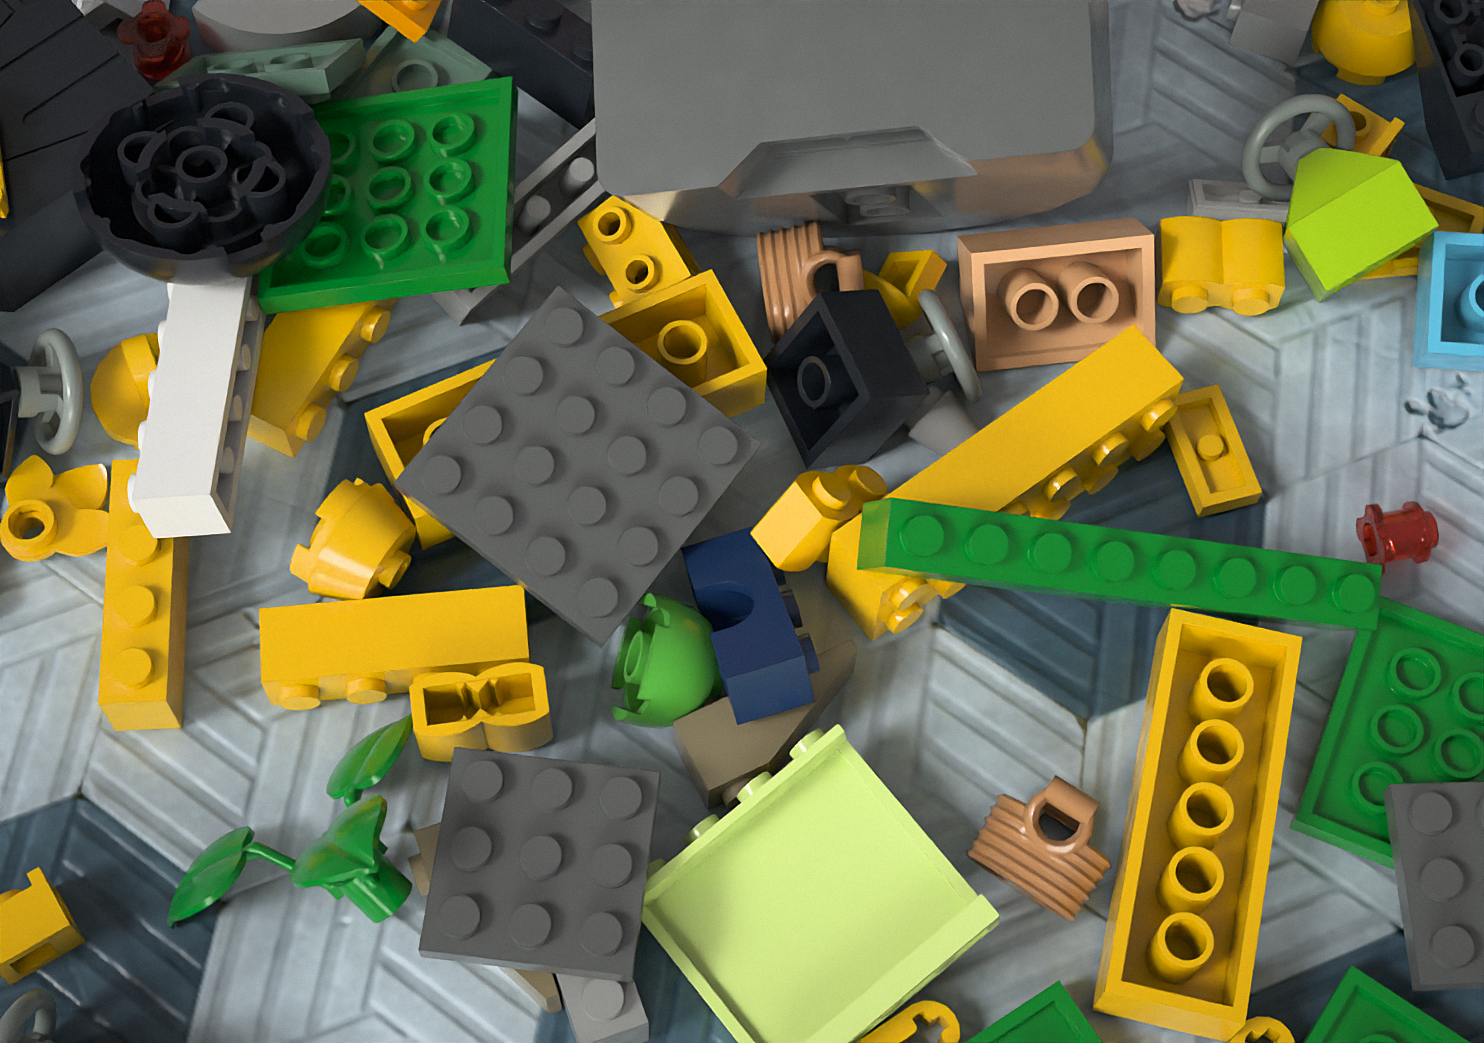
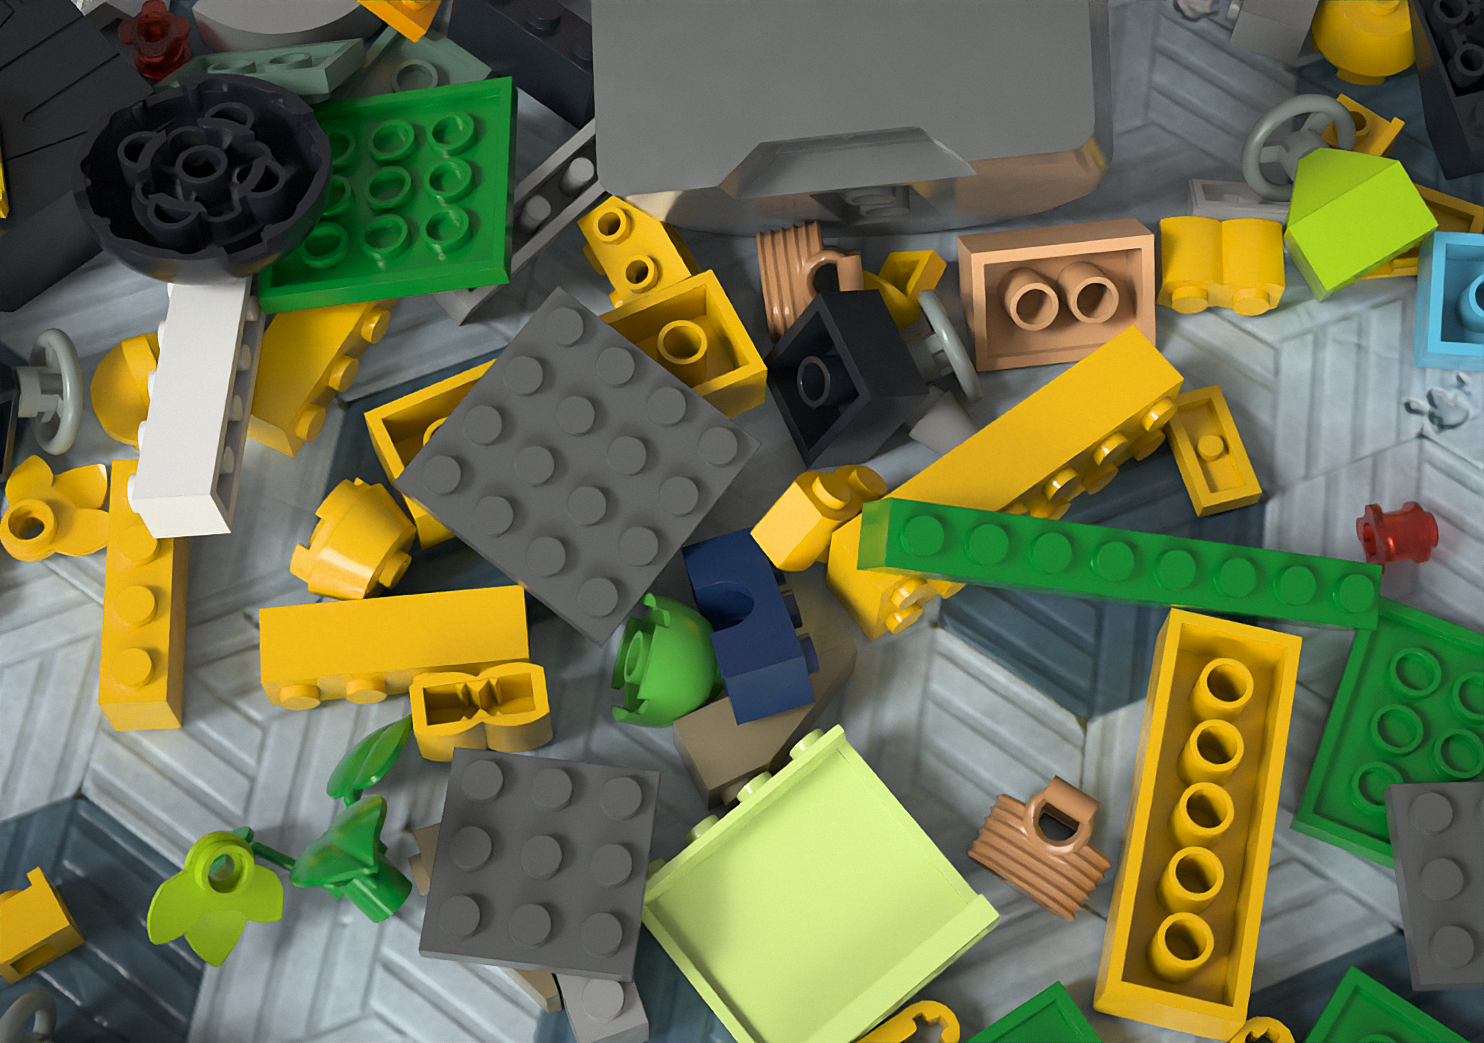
(217, 905): none -> lime plate

